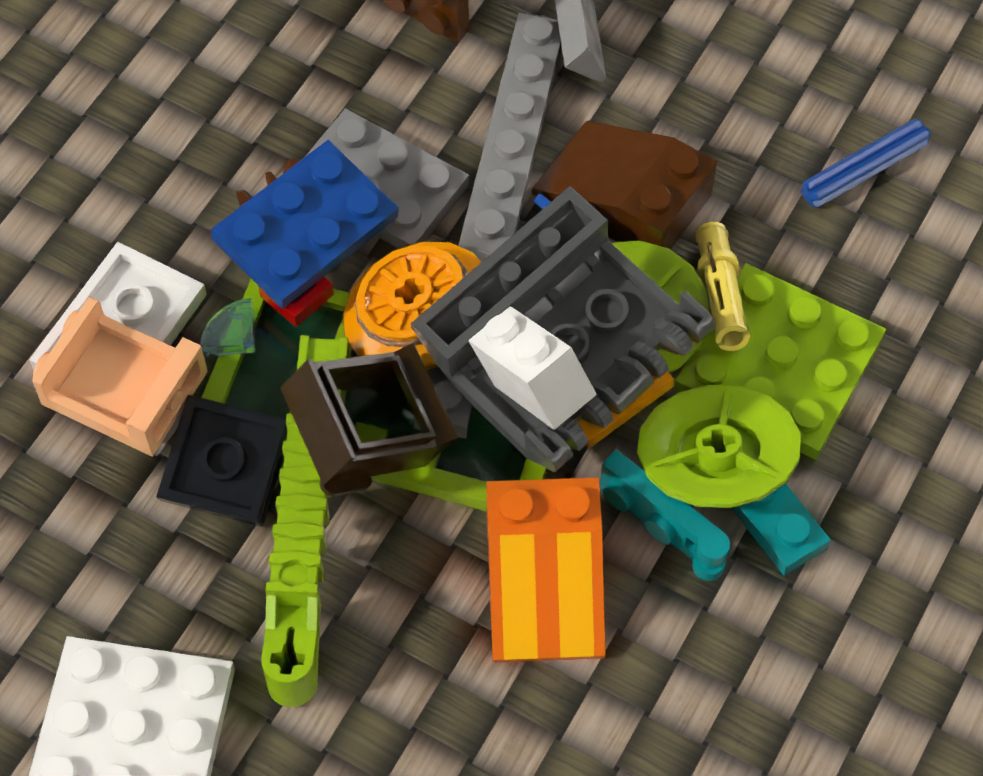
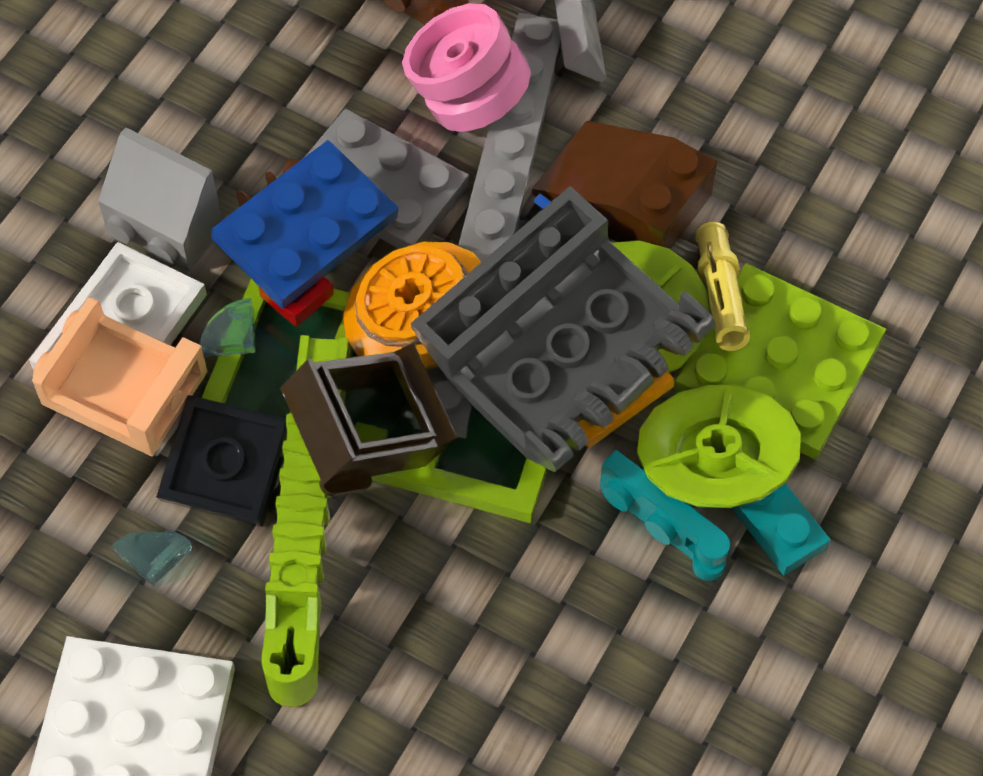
(152, 552): none -> clear light blue tile
(159, 201): none -> light grey slope
(466, 67): none -> bright pink wheel
(532, 367): white brick -> none
(545, 569): slope -> none
(865, 163): blue axle -> none

